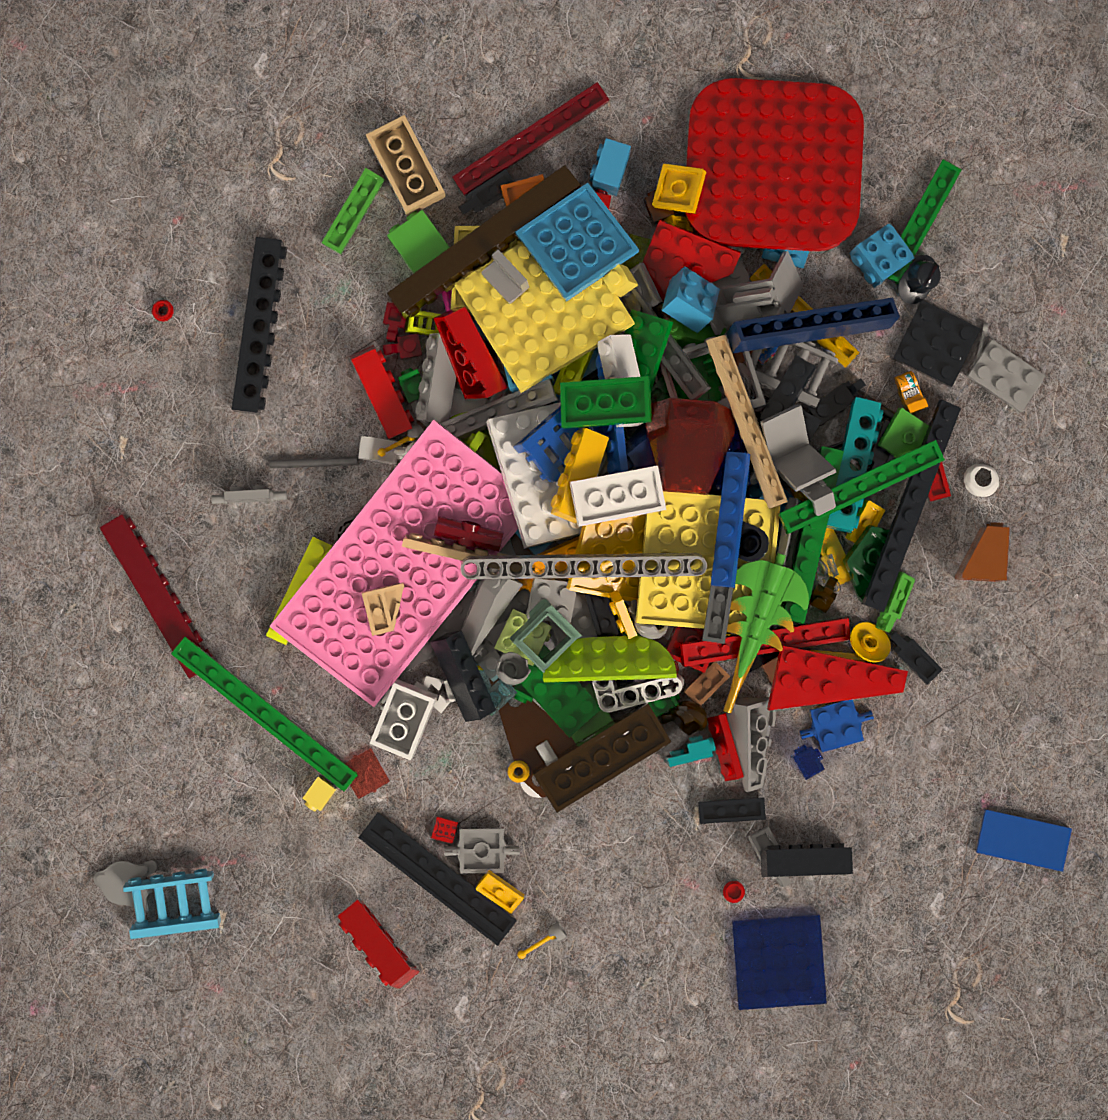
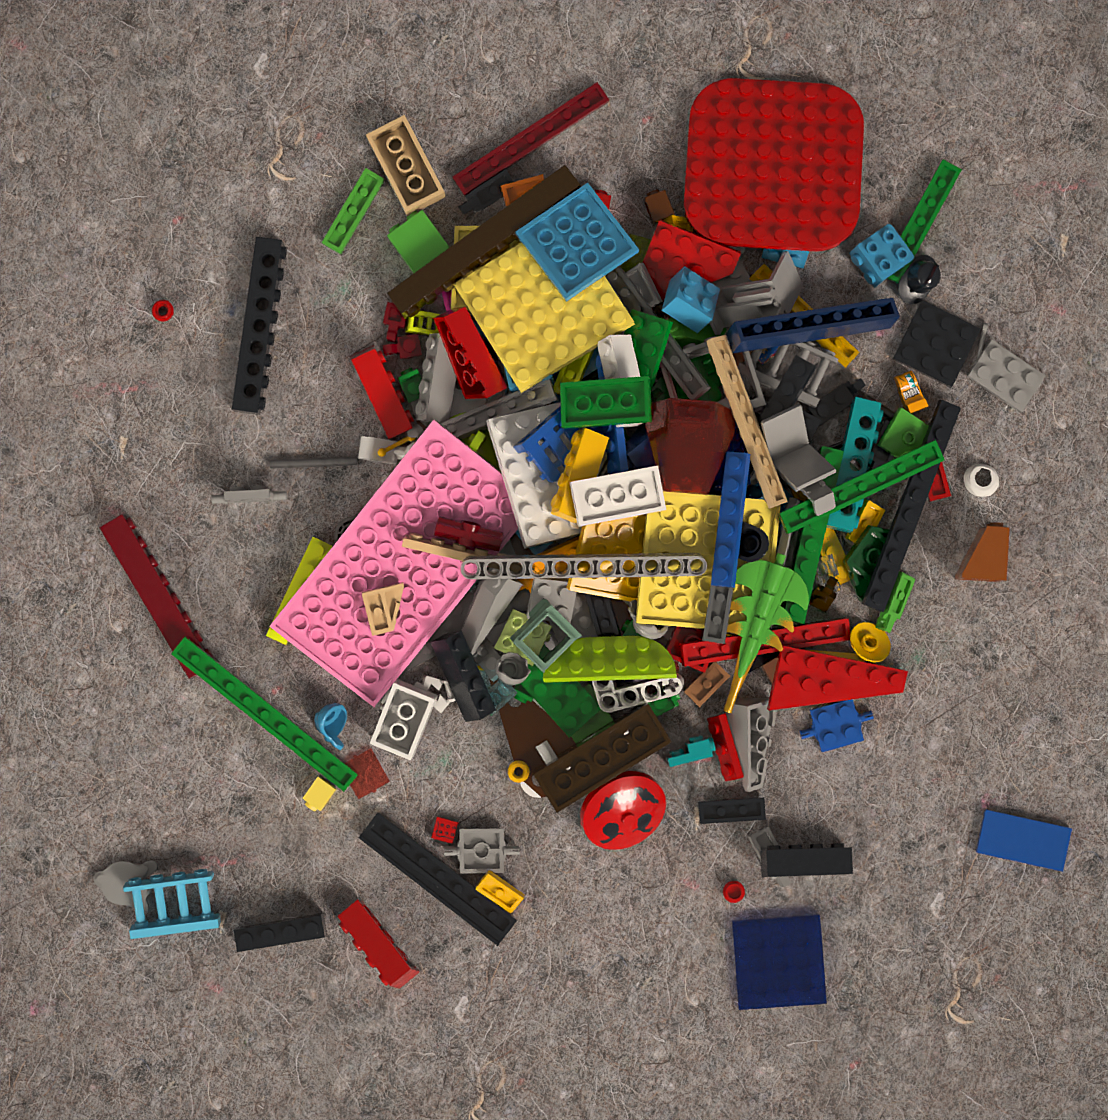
(280, 932): none -> black brick
(330, 723): none -> dark azure hat
(505, 278): light grey panel -> none
(555, 933): hinge -> none
(611, 166): dark azure brick -> none
(618, 607): yellow plate -> none
(620, 280): light yellow brick -> none
(623, 811): none -> red dish
(679, 188): yellow plate -> none
(688, 716): dark brown hat -> none
(808, 761): clear blue brick -> none
(915, 657): black hinge -> none

